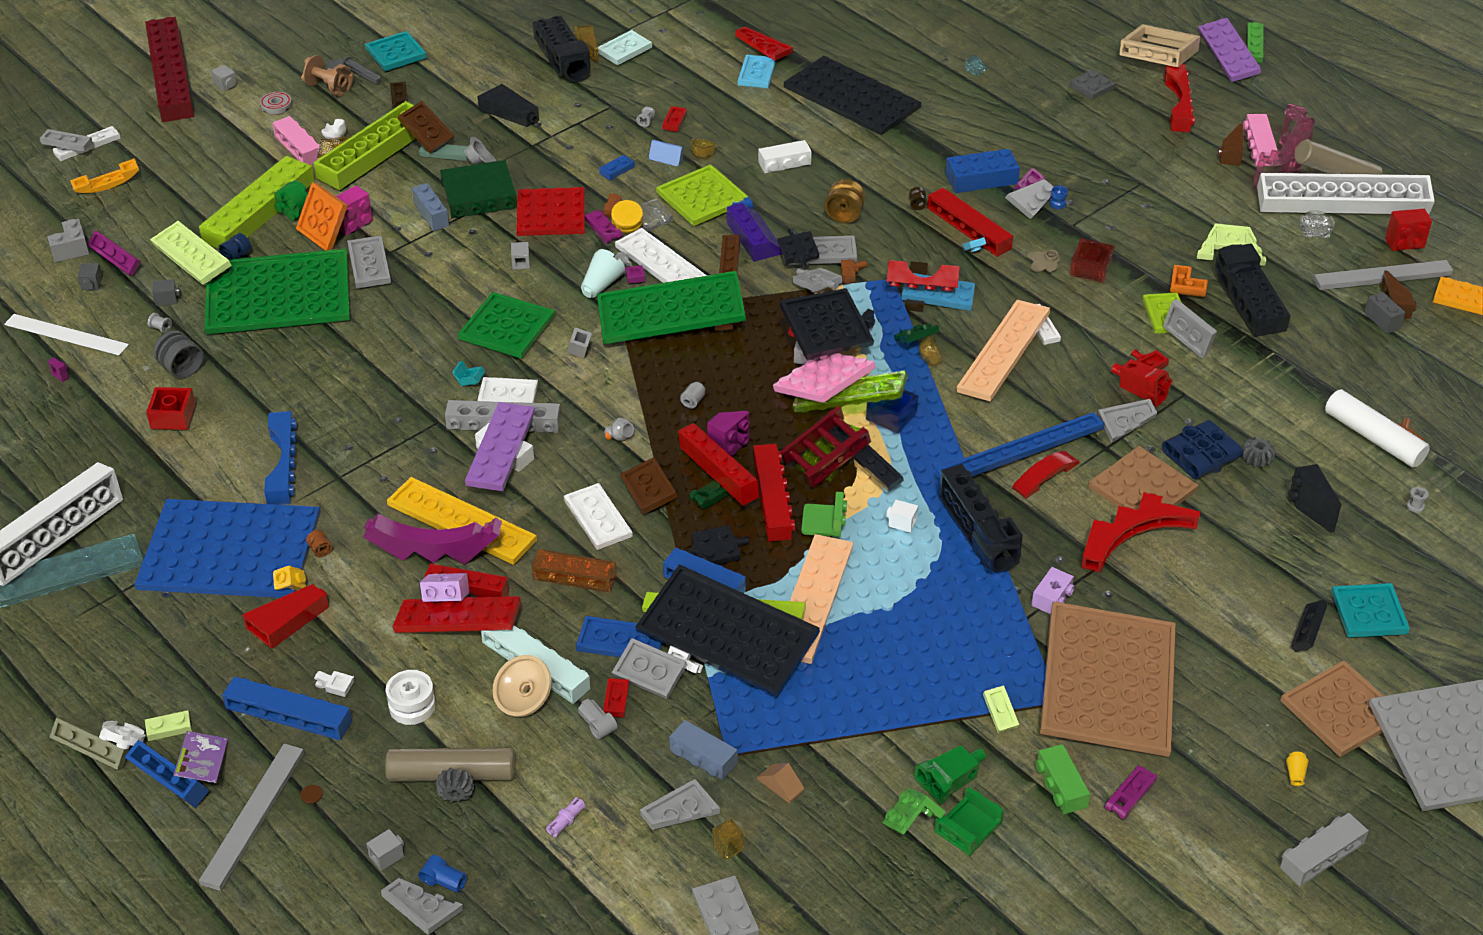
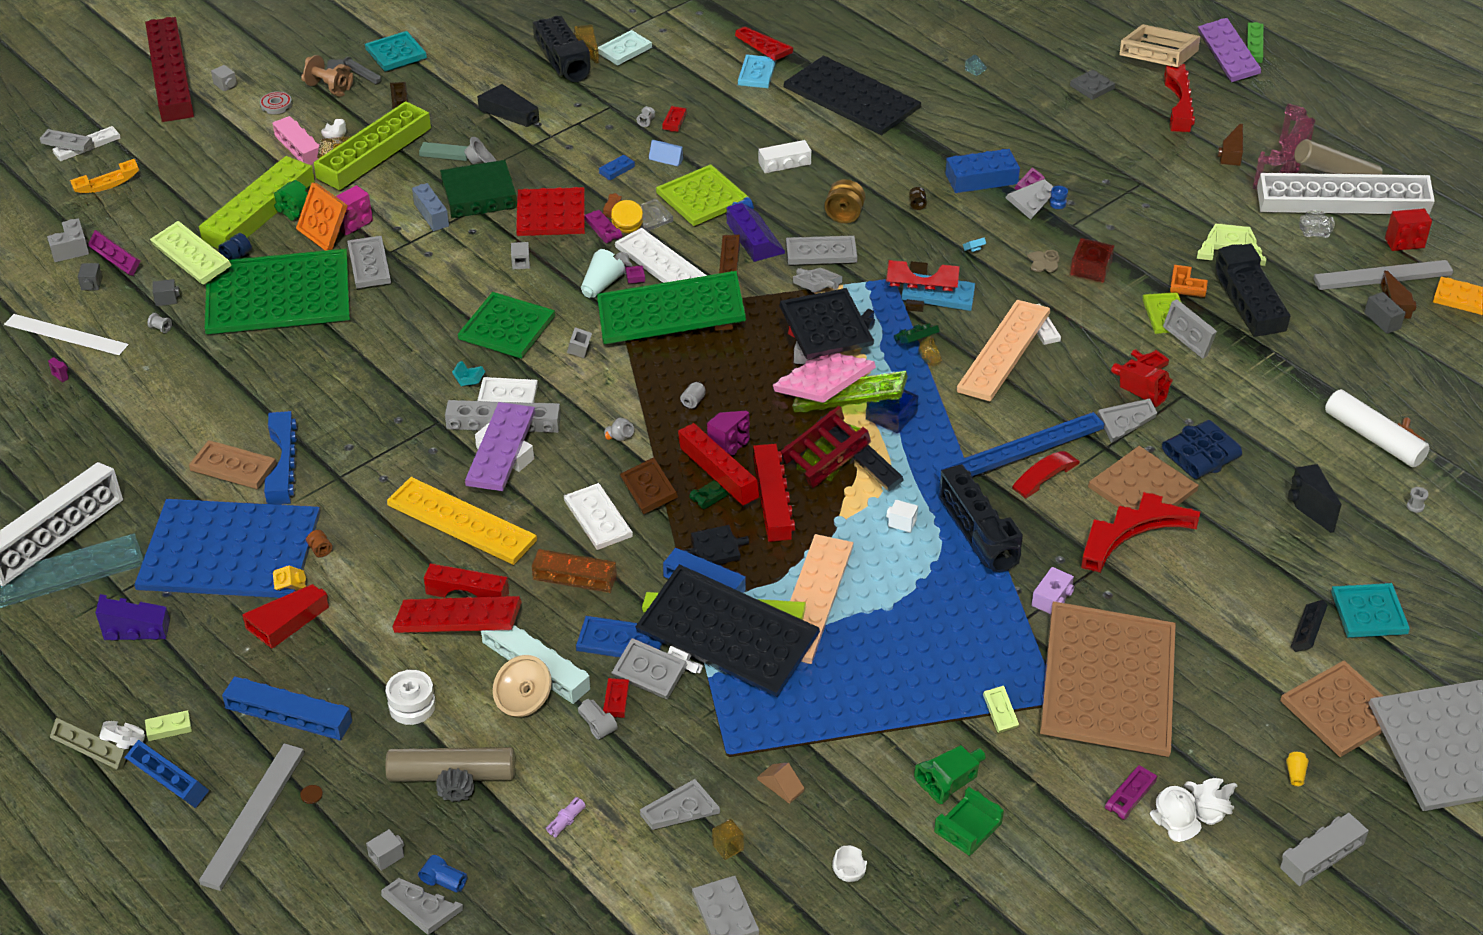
(131, 621): none -> dark purple wedge
(171, 408): red brick -> none
(178, 354): dark grey wheel -> none
(200, 757): medium lavender sticker -> none
(232, 464): none -> medium nougat plate
(336, 683): white plate -> none
(403, 540): magenta arch -> none
(426, 127): reddish brown plate -> none
(444, 587): lavender brick -> none
(702, 148): clear yellow helmet -> none
(703, 750): sand blue brick -> none
(798, 248): black plate -> none
(825, 519): bright green bracket -> none
(849, 268): dark orange piece -> none
(849, 863): none -> white hair
(908, 808): bright green bracket -> none
(970, 221): red brick -> none
(1062, 779): bright green brick -> none
(1177, 813): none -> white helmet
(1211, 803): none -> white helmet
(1258, 452): dark grey gear -> none
(1259, 136): bright pink brick -> none

